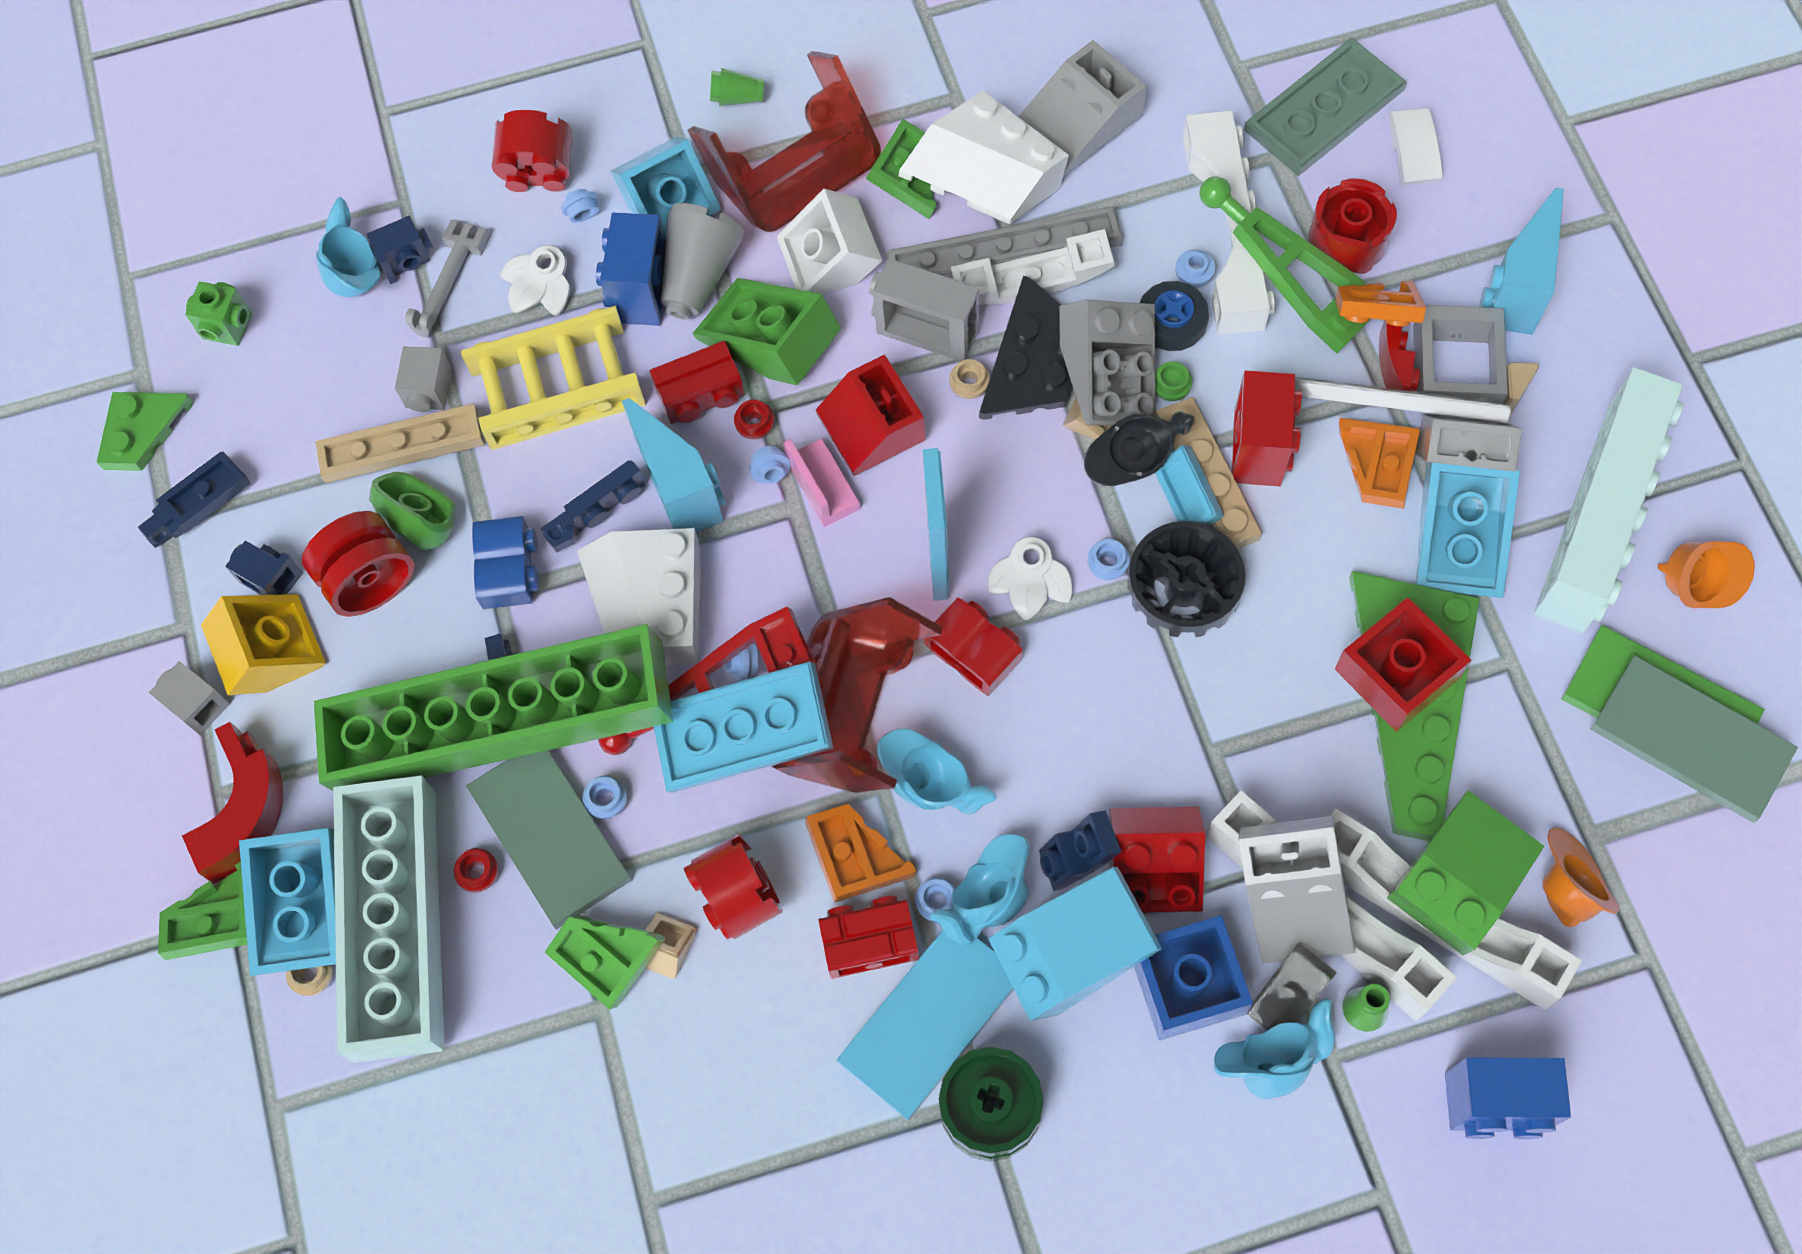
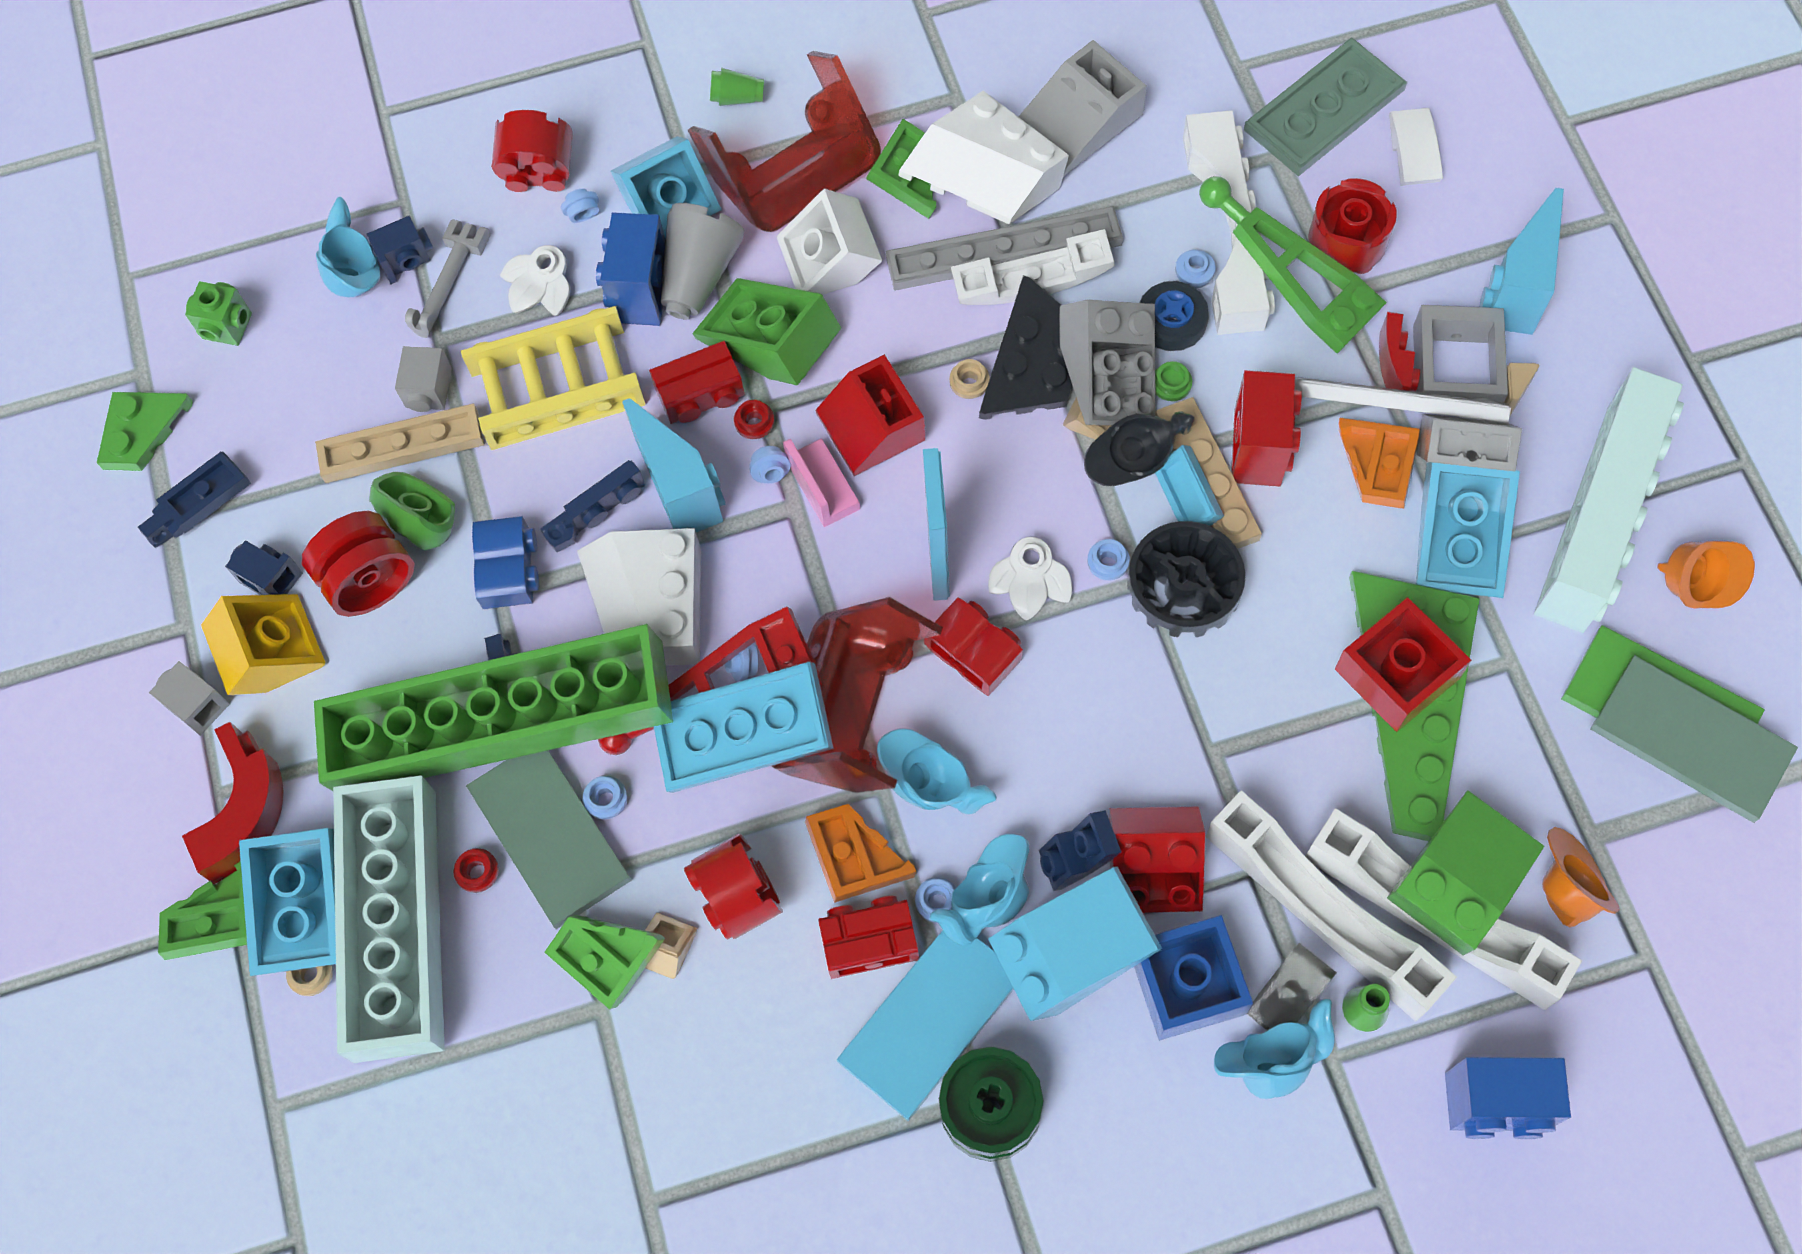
(925, 309): light grey window -> none
(1296, 888): light grey slope -> none
(1372, 302): orange wing -> none

